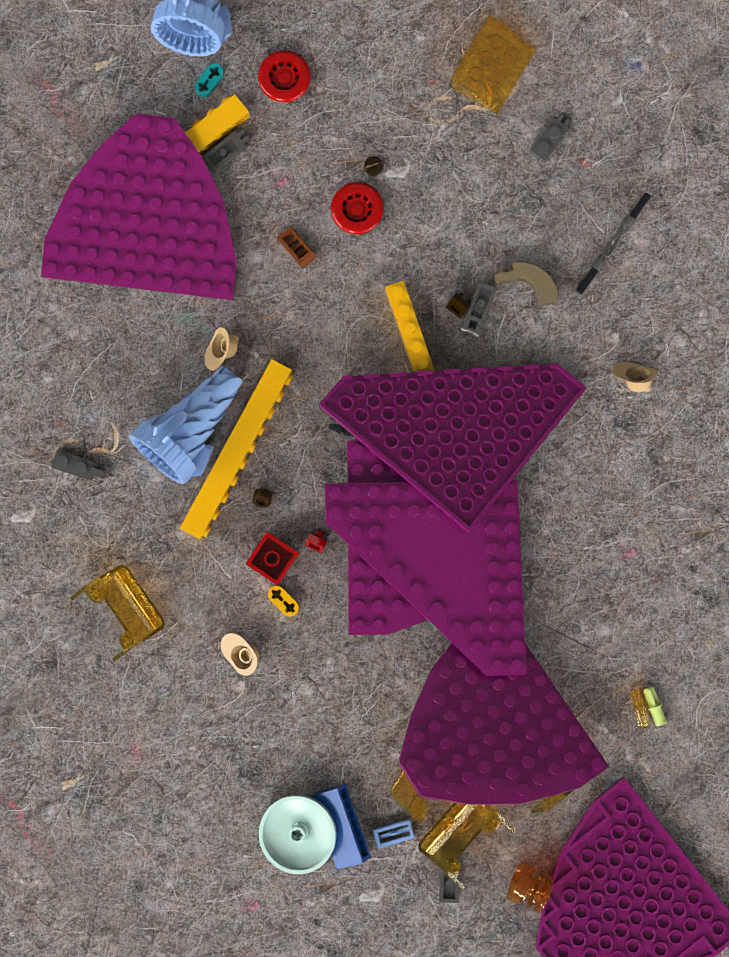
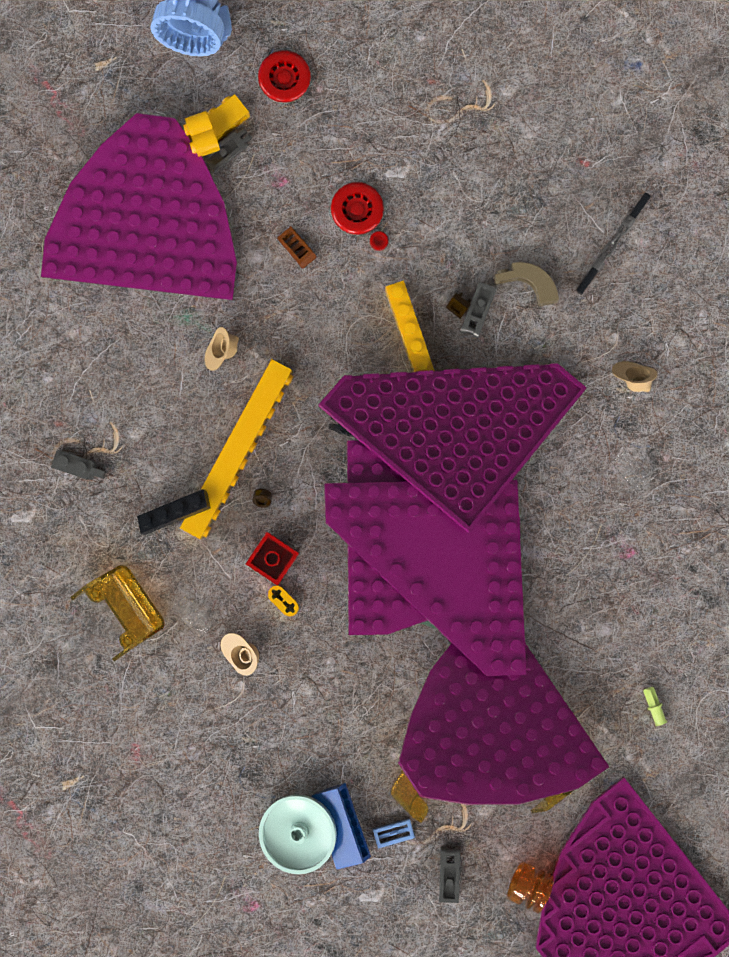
(173, 512): none -> black plate
(178, 436): light blue cone -> none
(201, 133): none -> yellow brick
(205, 77): teal beam -> none
(316, 541): red tile -> none
(373, 166): dark brown tile -> none
(379, 241): none -> red tile
(455, 833): clear yellow windscreen -> none
(492, 65): clear yellow slope -> none
(550, 138): dark grey hinge -> none
(639, 708): clear yellow axle -> none

